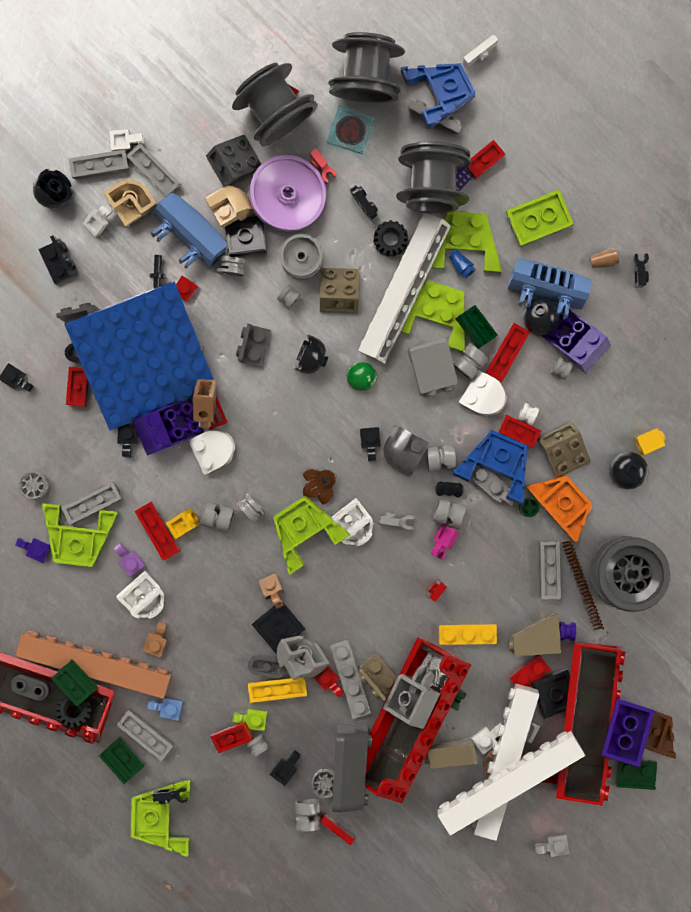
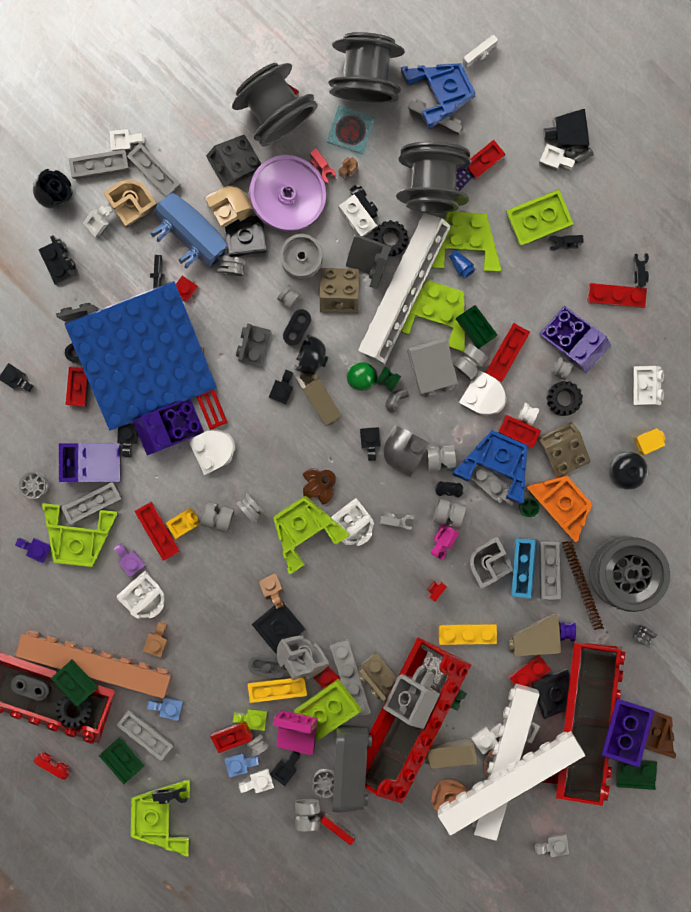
(57, 769): none -> red plate
(89, 462): none -> slope
(204, 402): medium nougat torso -> none
(239, 764): none -> medium blue plate
(259, 781): none -> white plate
(282, 390): none -> black plate
(296, 327): none -> black plate
(296, 732): none -> dark pink bracket
(319, 398): none -> dark tan slope
(331, 707): none -> lime plate
(349, 167): none -> medium nougat plate
(357, 216): none -> white brick
(368, 257): none -> dark grey bracket
(392, 381): none -> dark green wheel
(393, 399): none -> dark grey arm
(446, 791): none -> nougat tile
(489, 562): none -> light grey brick
(524, 567): none -> dark azure brick
(542, 316): black cylinder -> none
(549, 281): medium blue piece -> none
(554, 157): none -> white plate
(569, 130): none -> black torso
(570, 241): none -> black plate
(574, 392): none -> black tyre
(579, 157): none -> dark grey arm
(605, 258): medium nougat cone -> none
(617, 295): none -> red plate
(645, 636): none -> dark grey wheel
(648, 385): none -> white bracket

